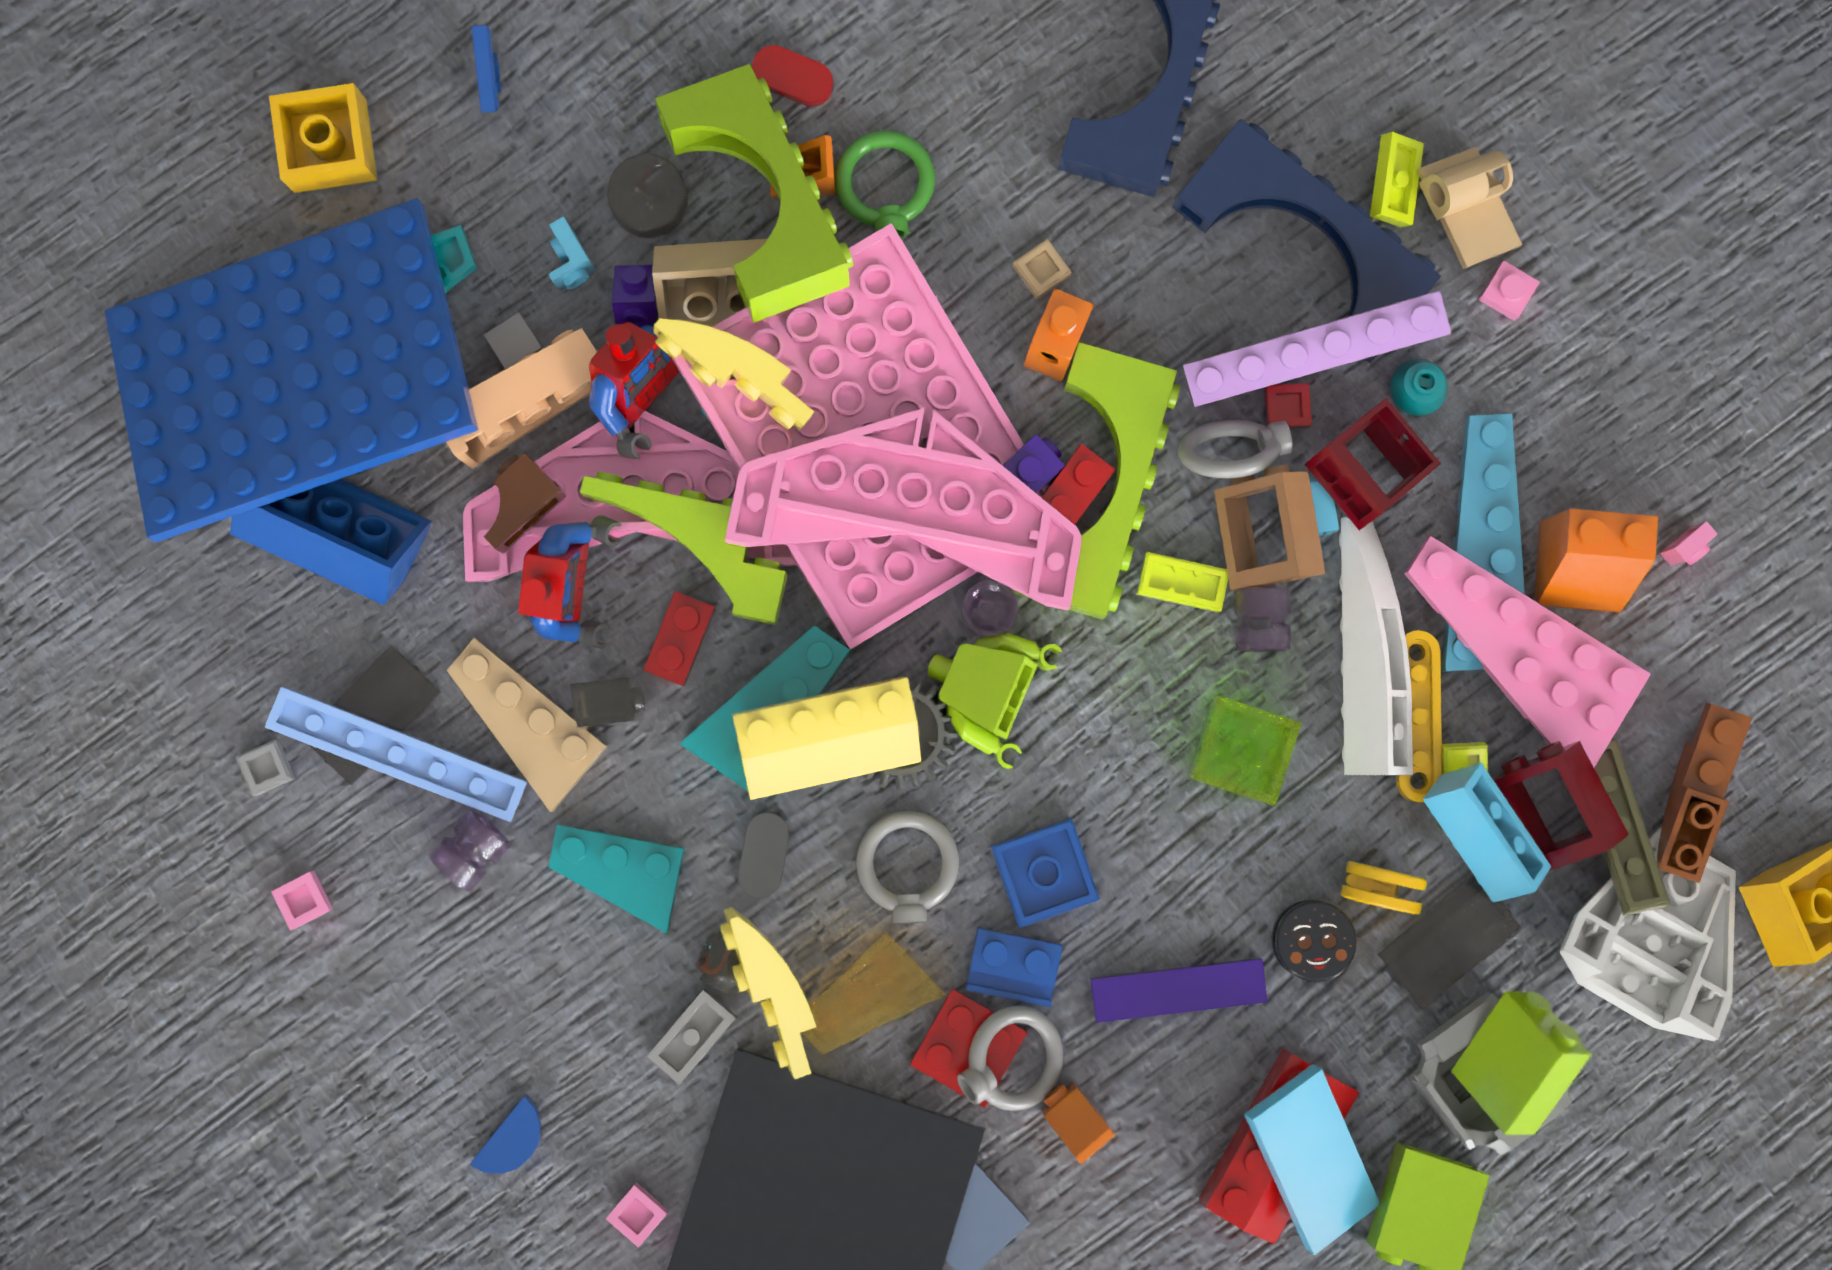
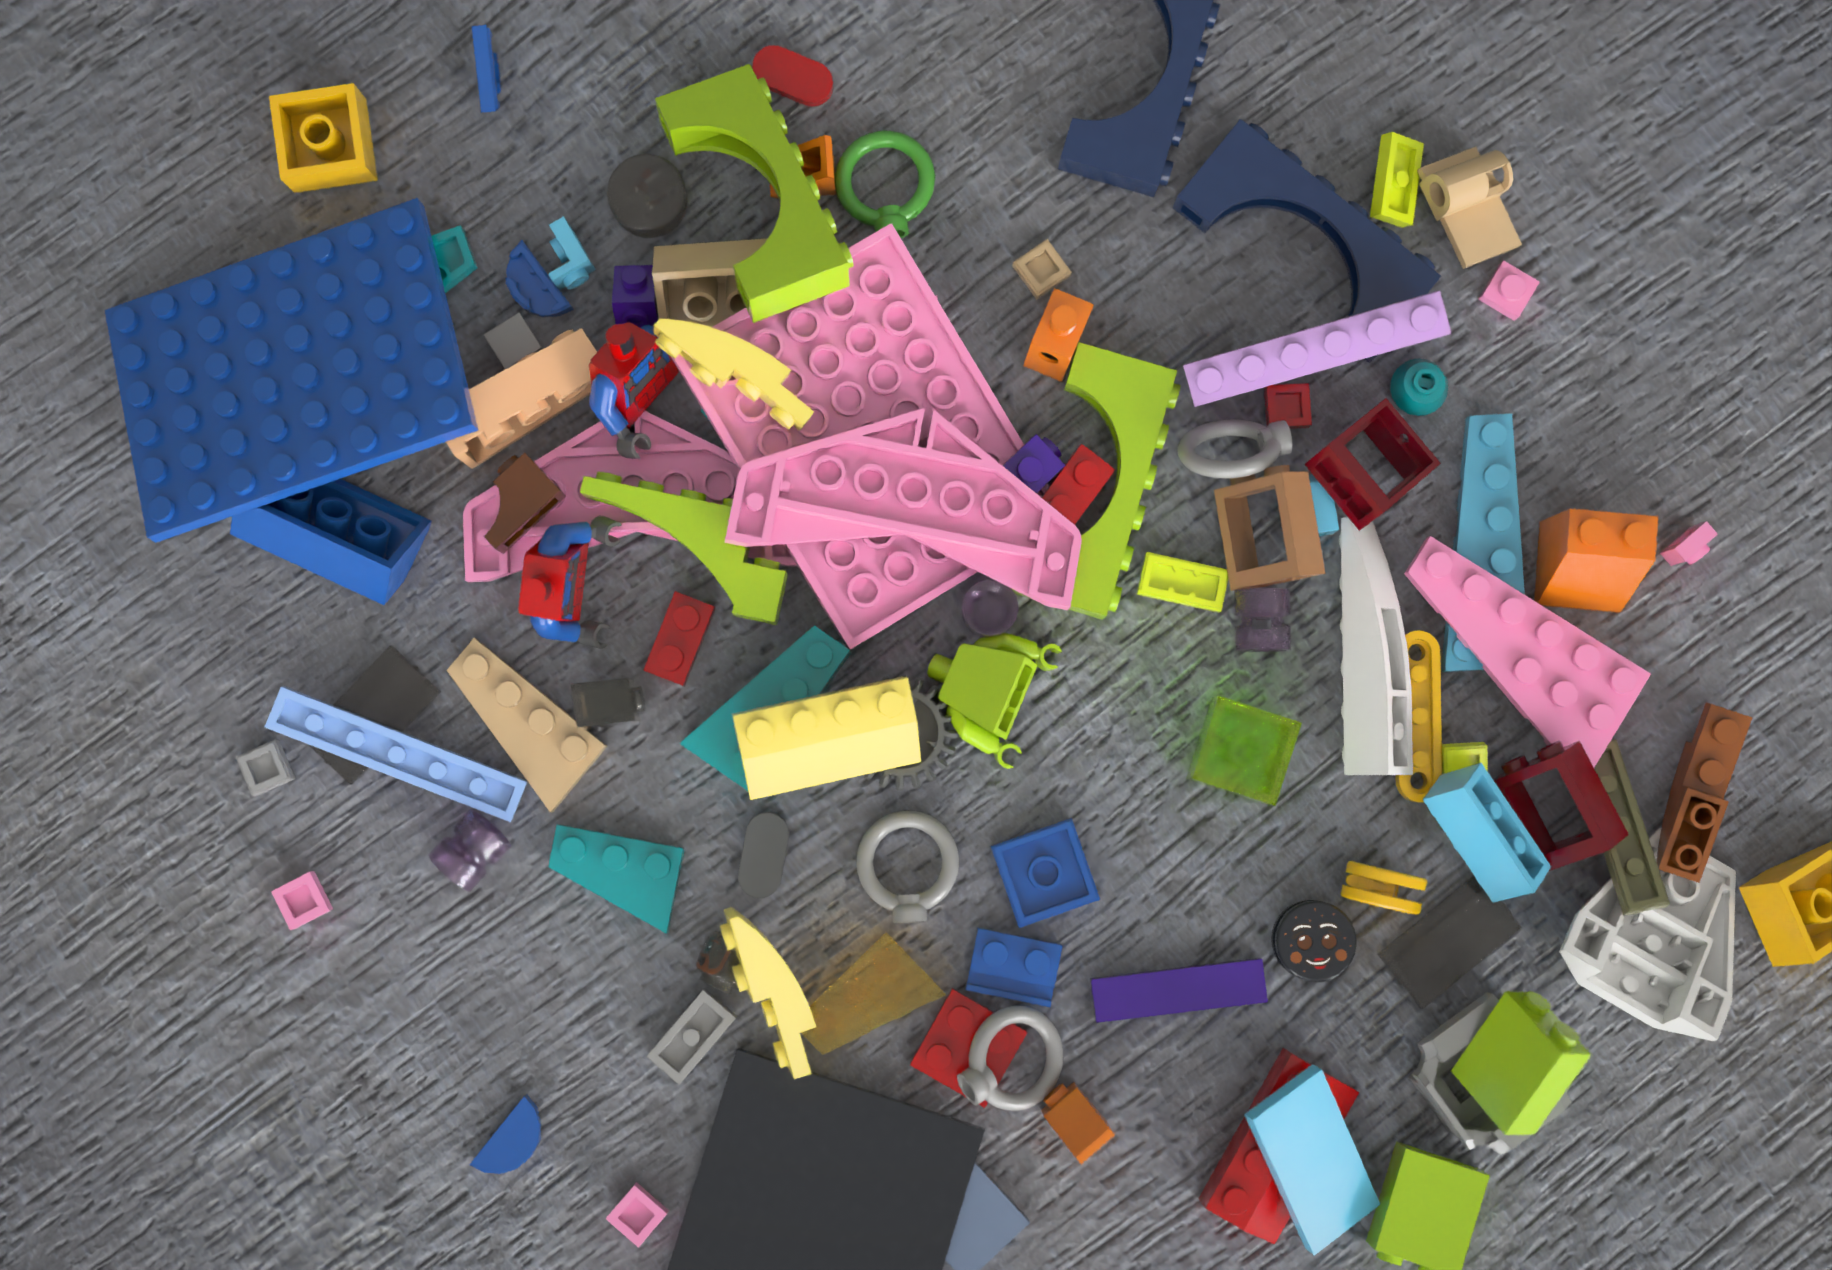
(532, 285): none -> blue tile

